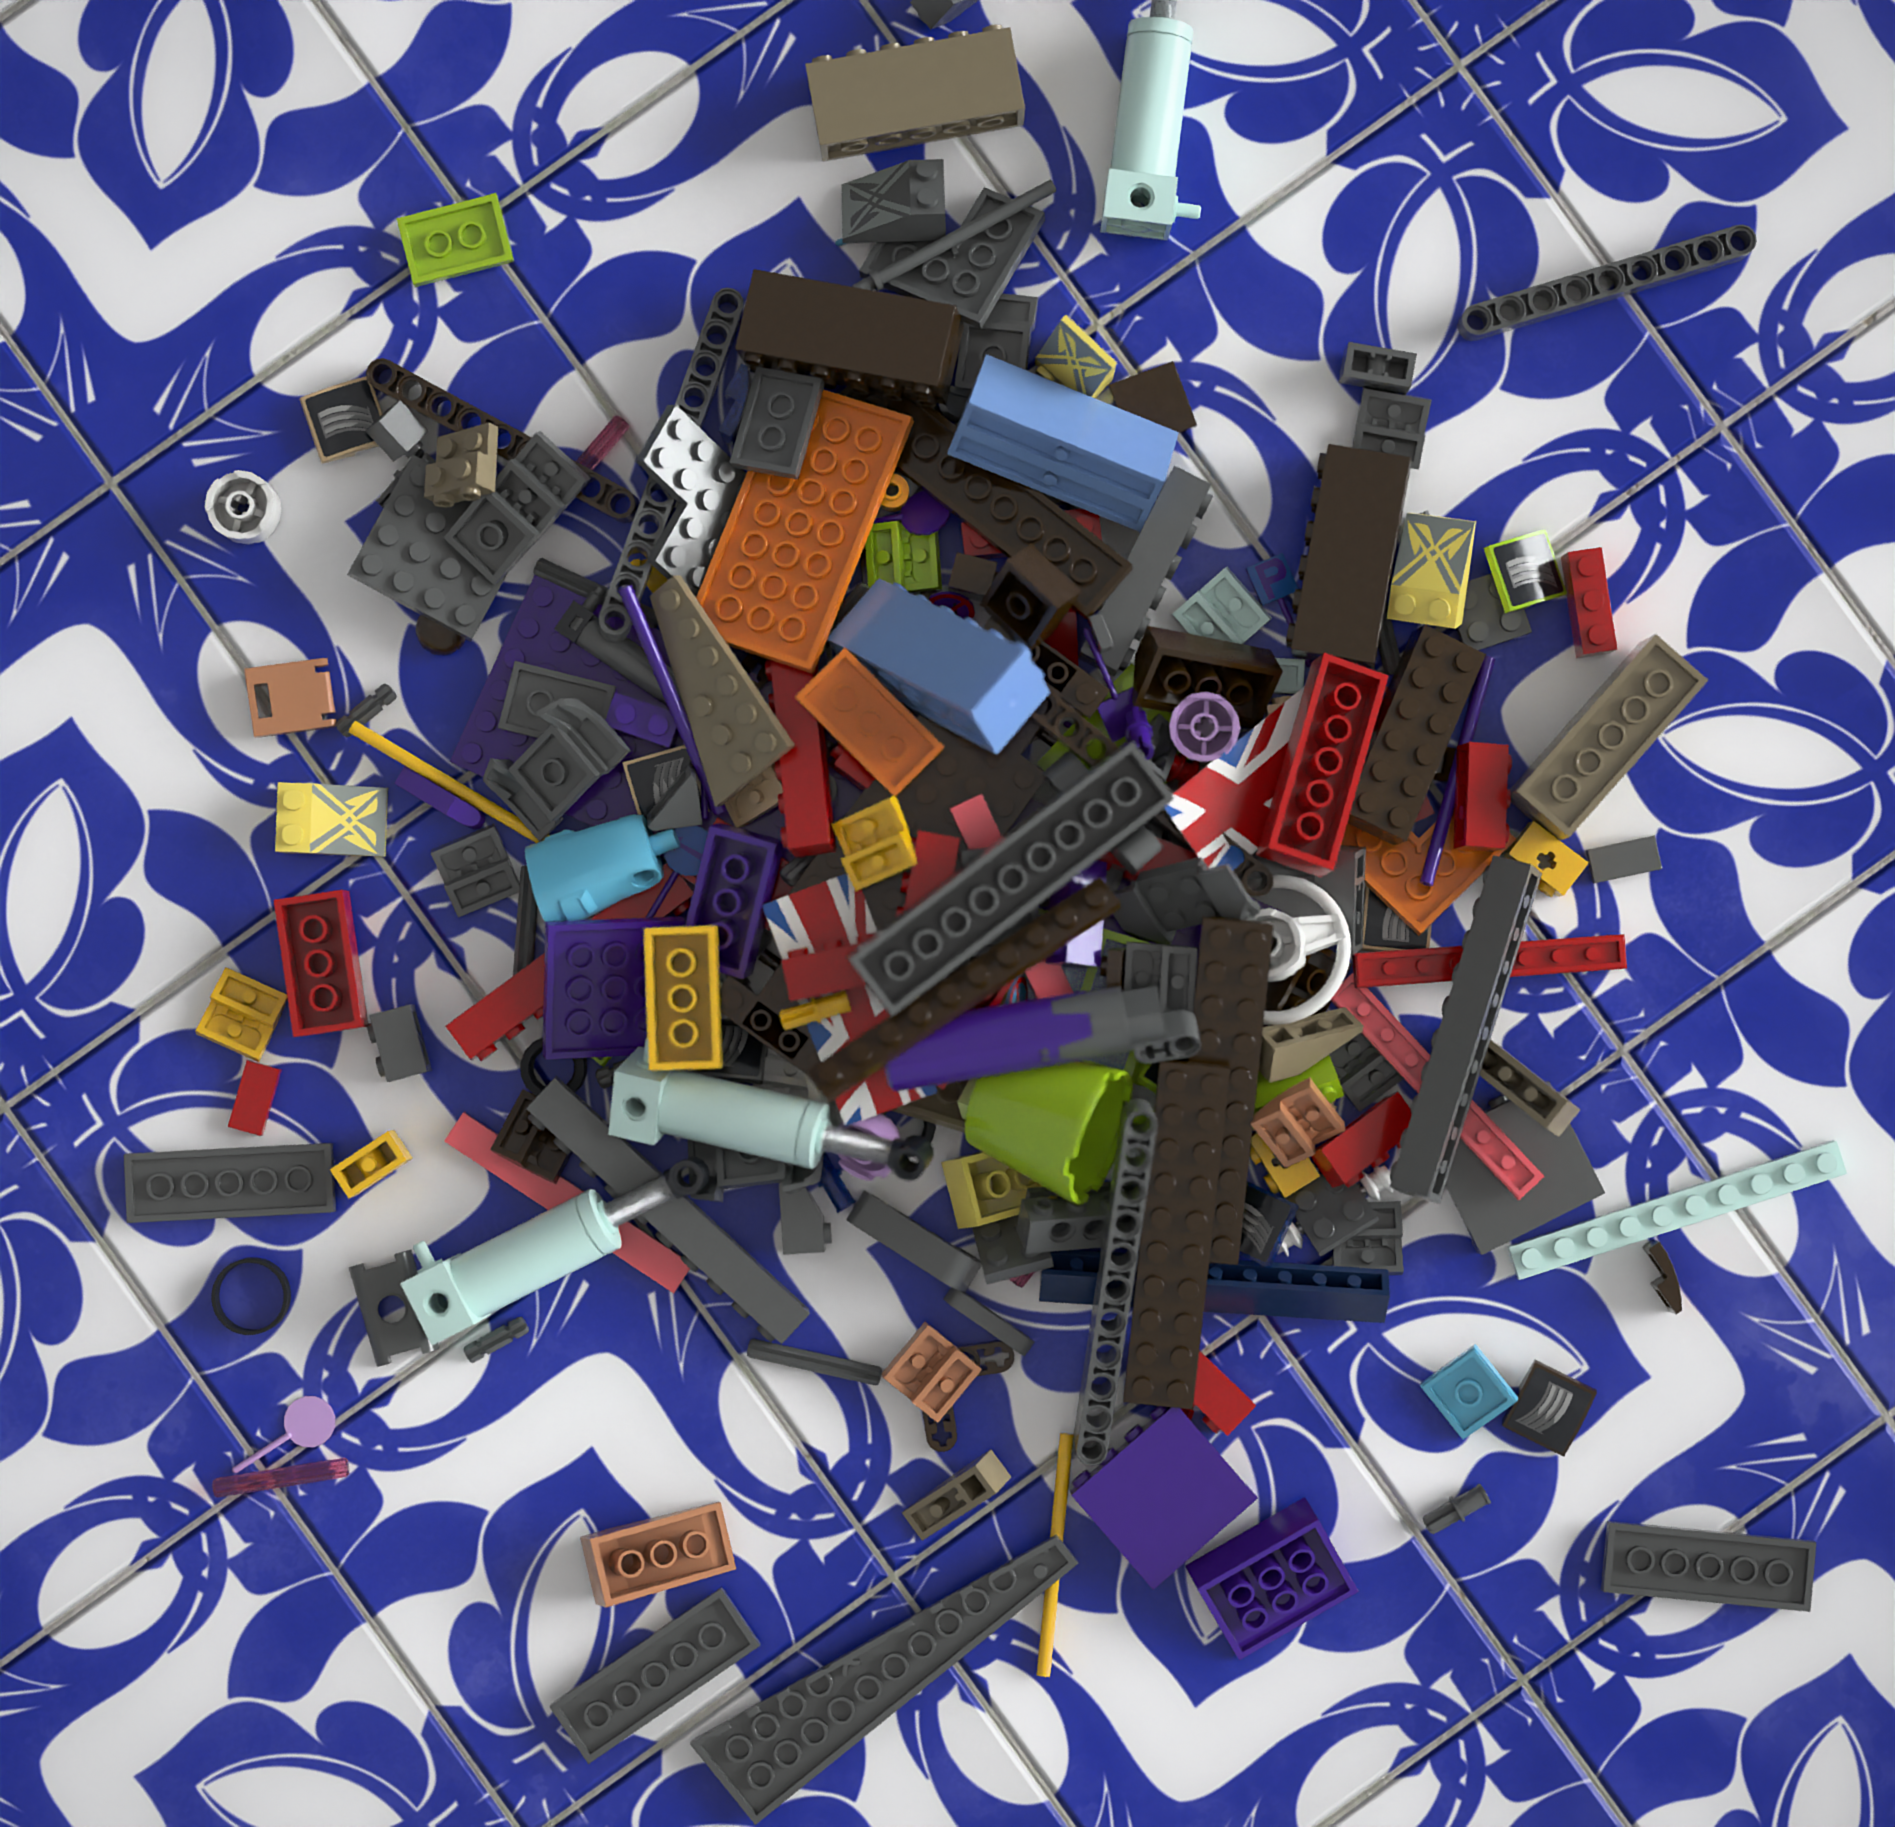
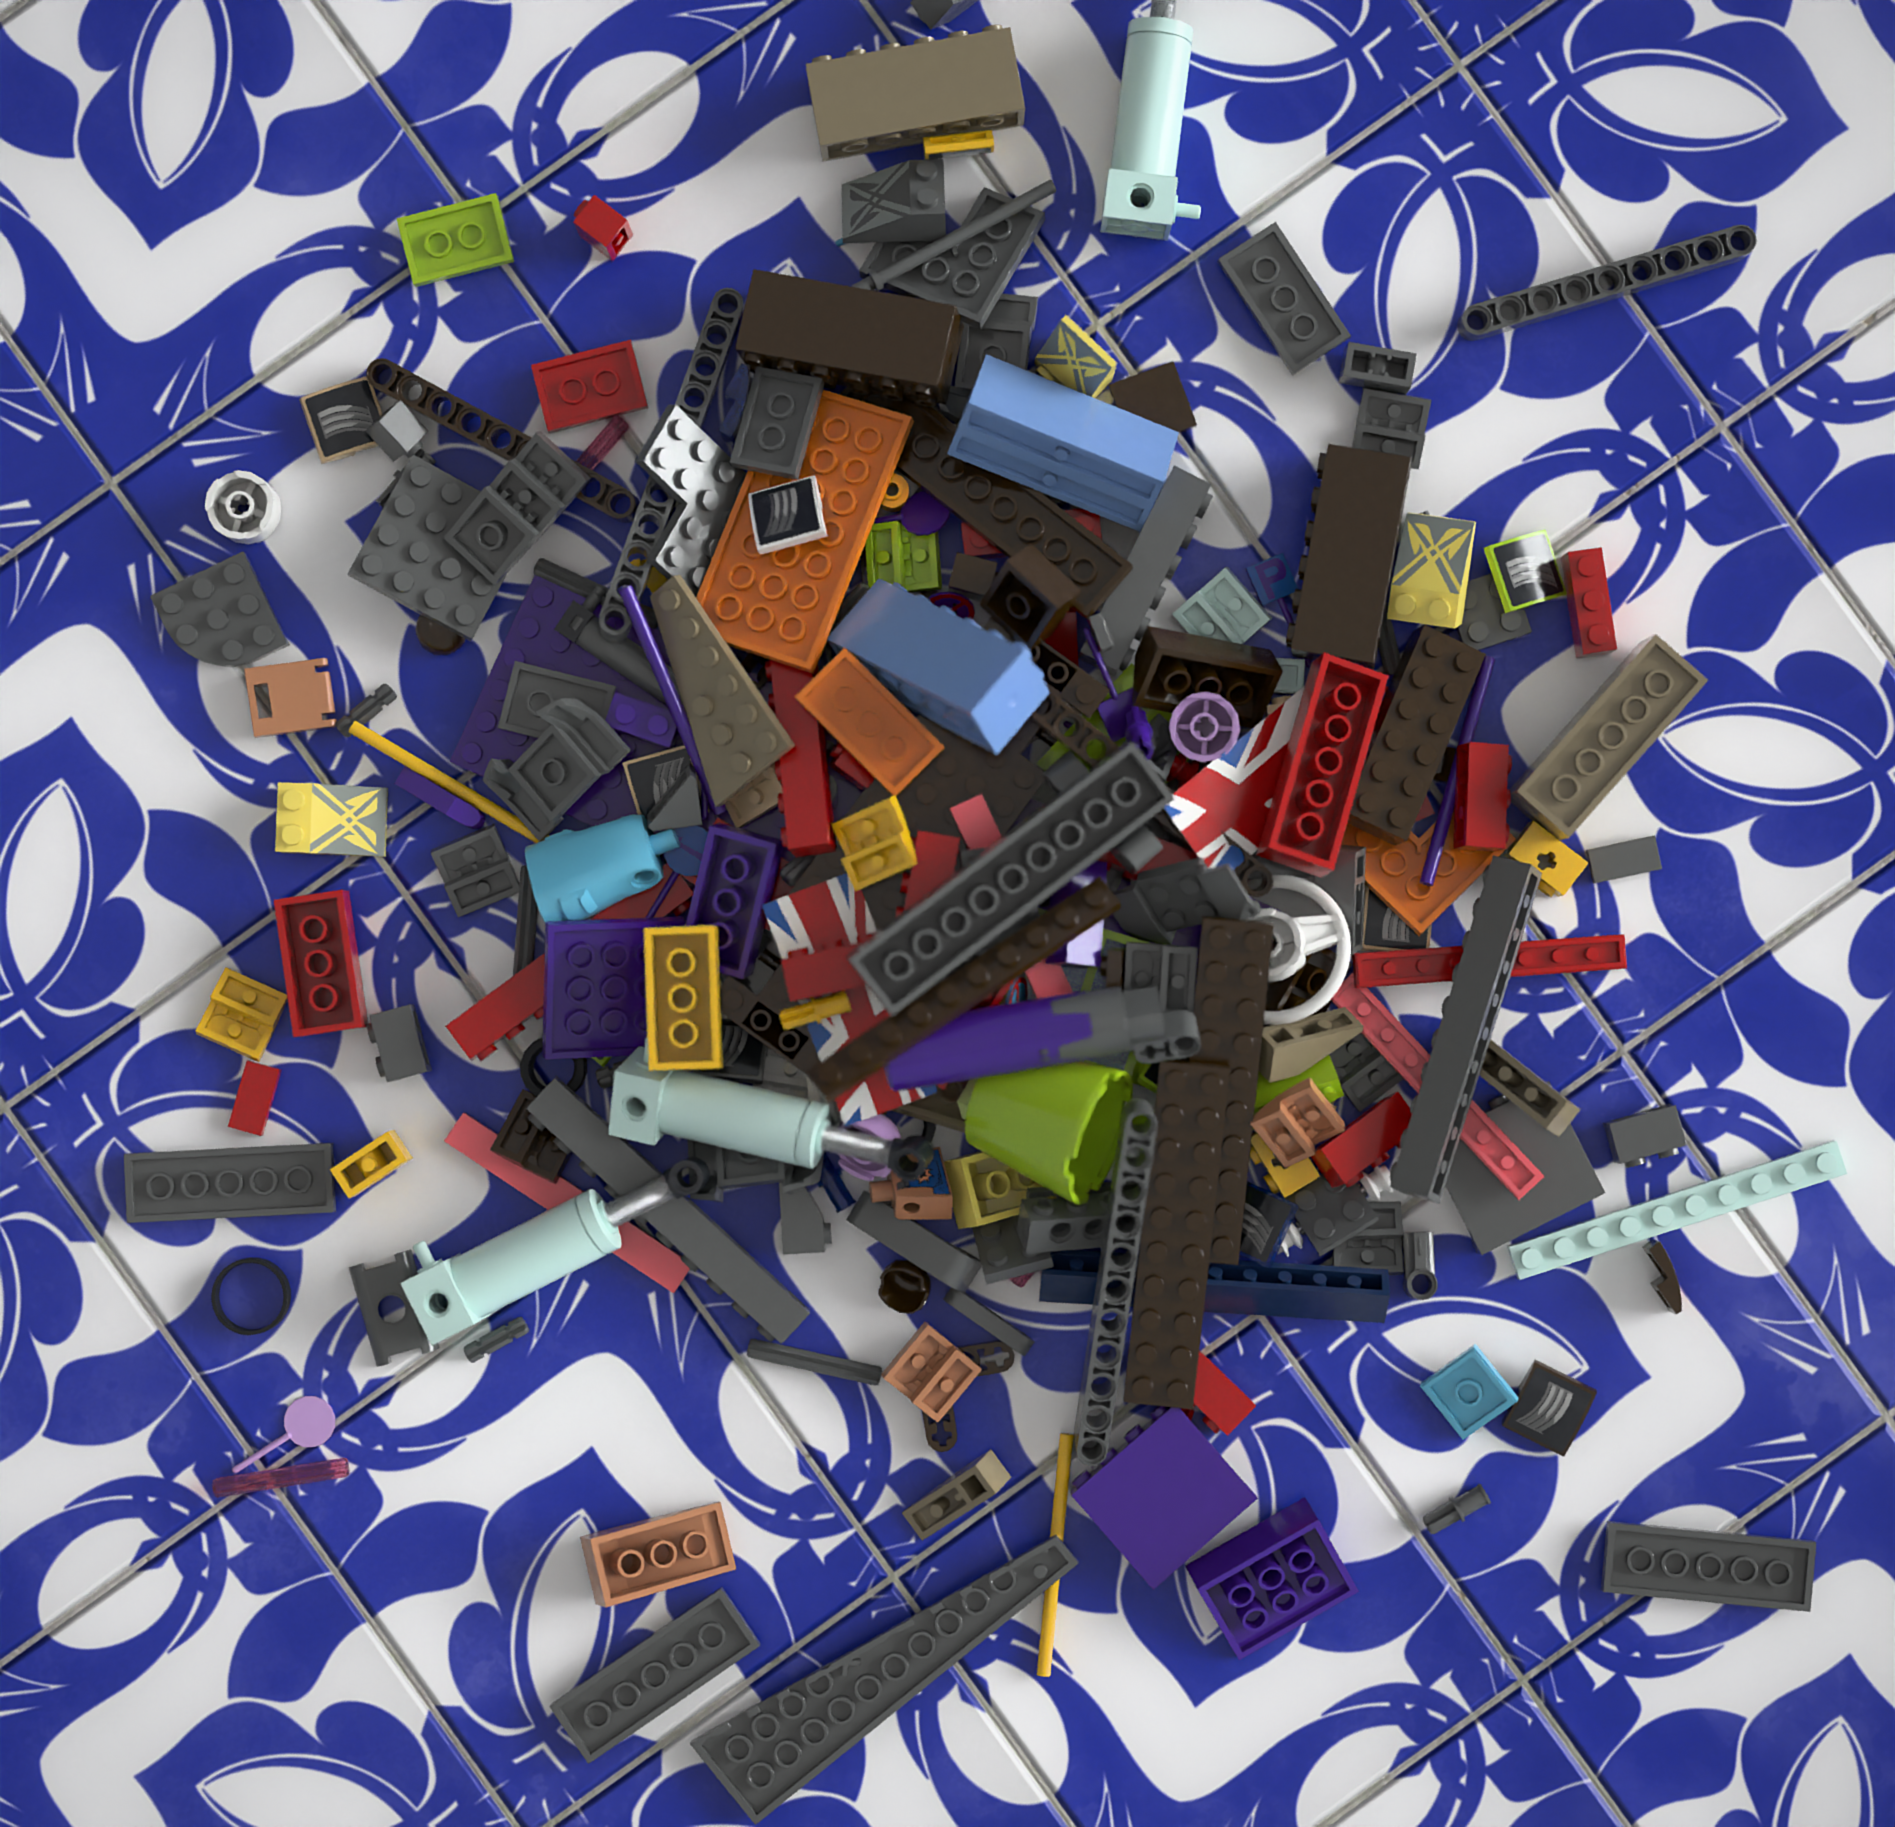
(221, 615): none -> dark grey plate
(463, 466): dark tan plate -> none
(589, 386): none -> red plate
(602, 227): none -> red brick
(787, 515): none -> slope
(904, 1286): none -> dark brown hair
(917, 1199): none -> nougat torso
(958, 145): none -> yellow slope
(1284, 298): none -> dark grey plate
(1419, 1259): none -> dark grey piece
(1644, 1135): none -> dark grey brick

